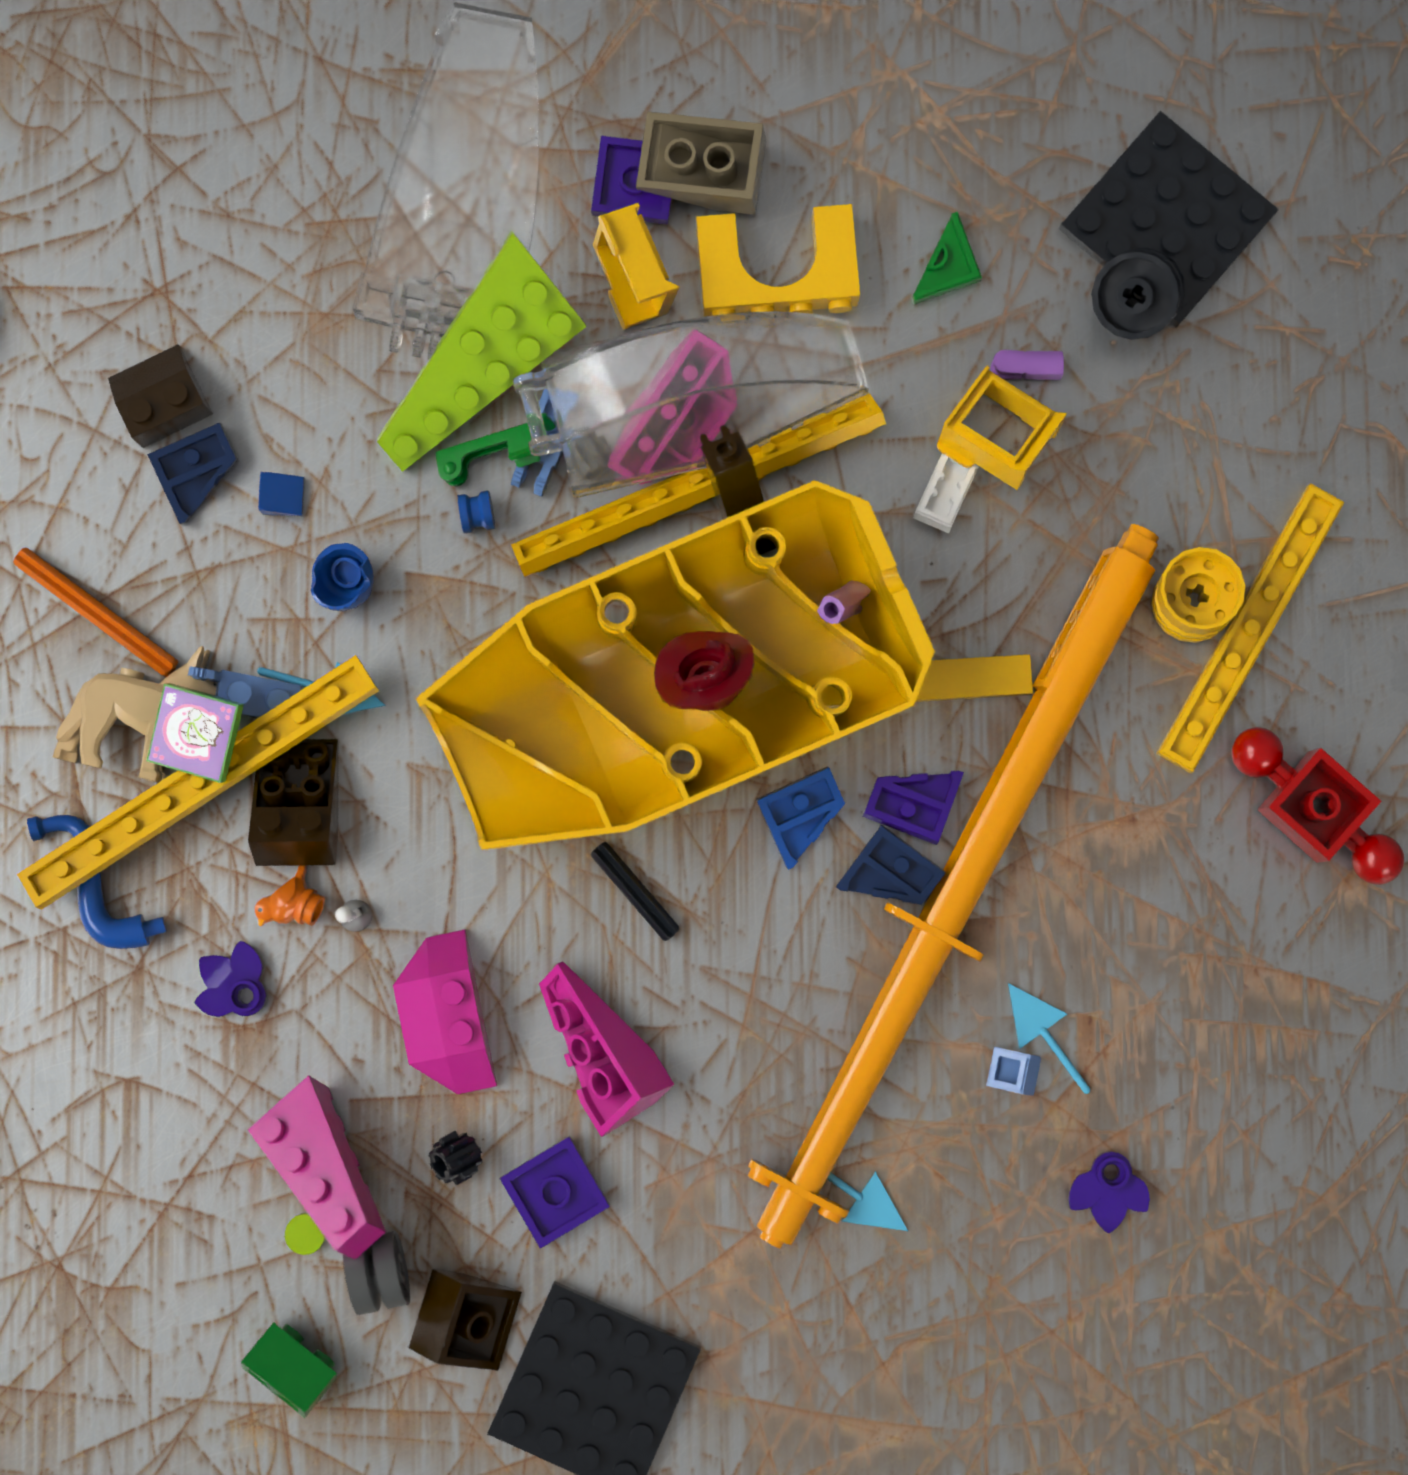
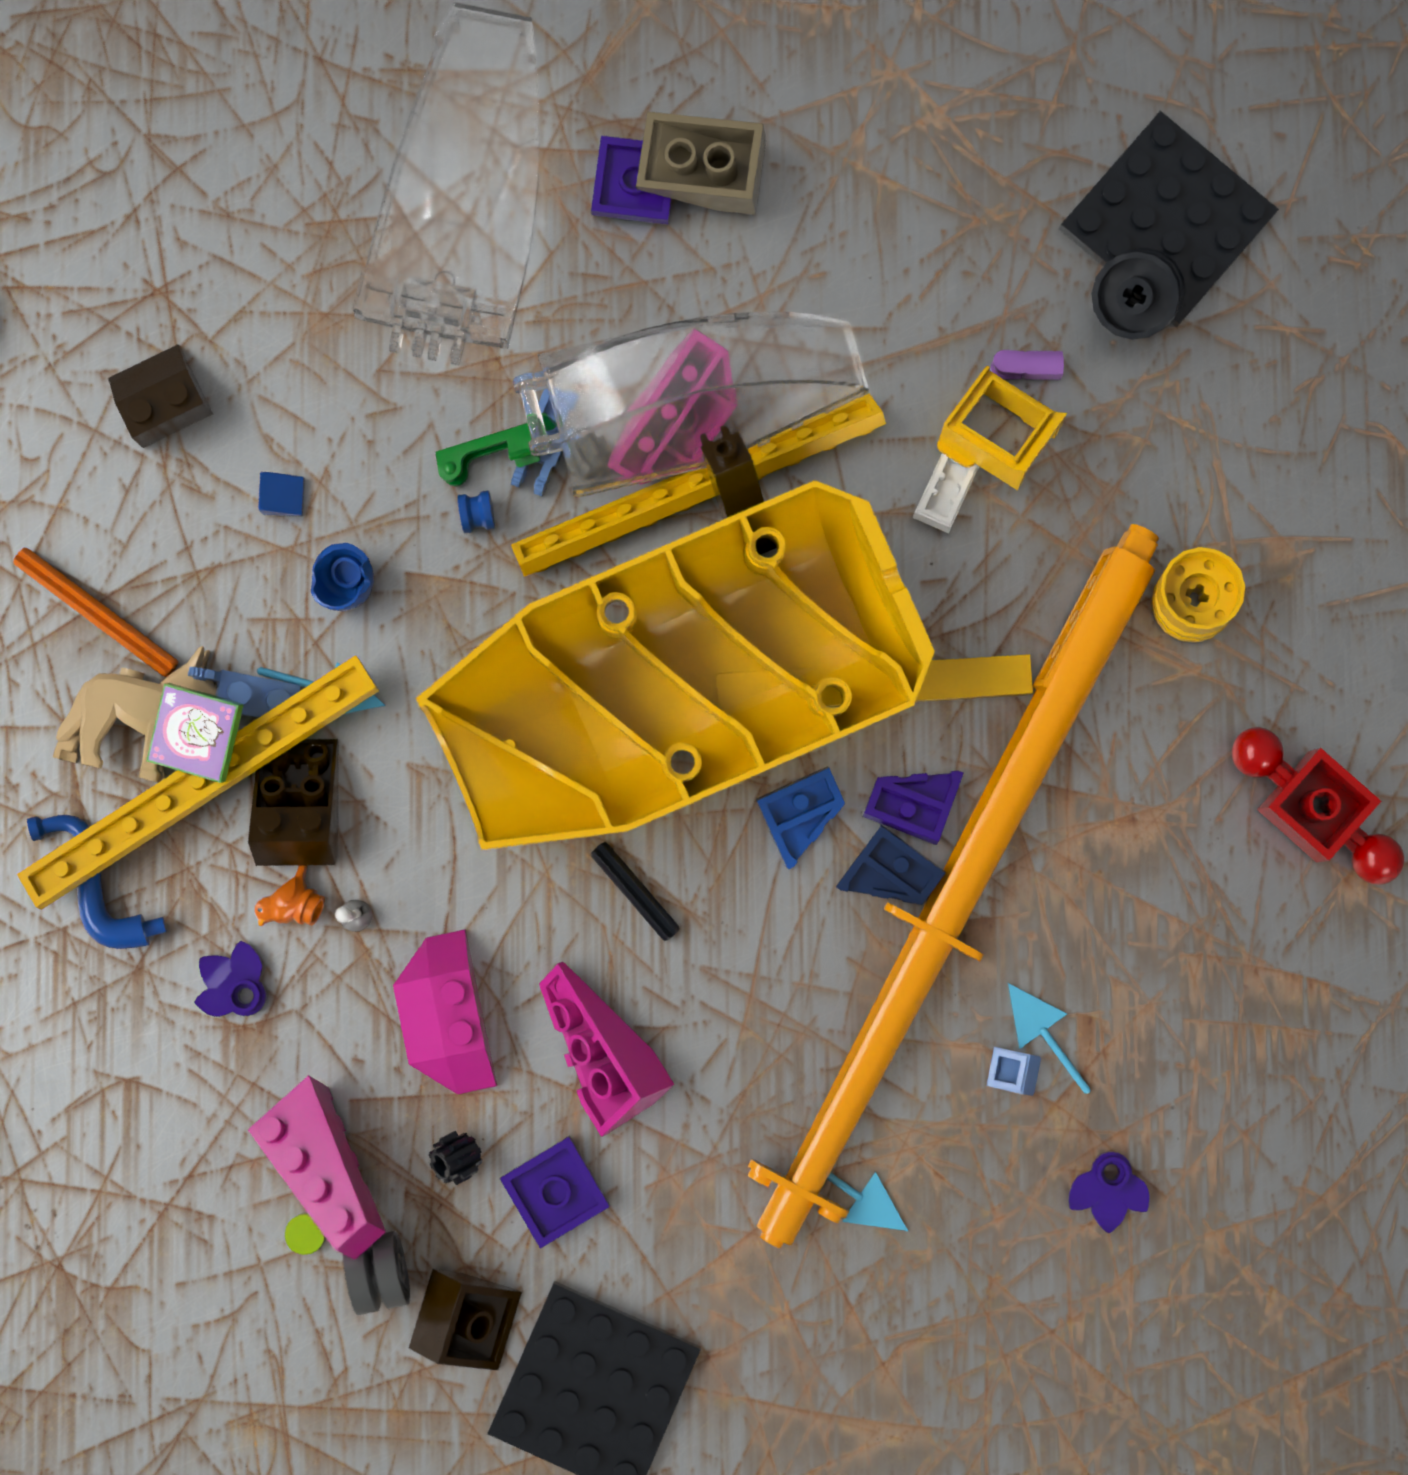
(193, 468): dark blue wing -> none
(290, 1368): green brick -> none
(498, 334): lime wing -> none
(632, 267): yellow piece -> none
(703, 670): dark red hat -> none
(828, 284): yellow arch -> none
(843, 602): bar -> none
(950, 265): green tile -> none
(1250, 628): yellow tile -> none

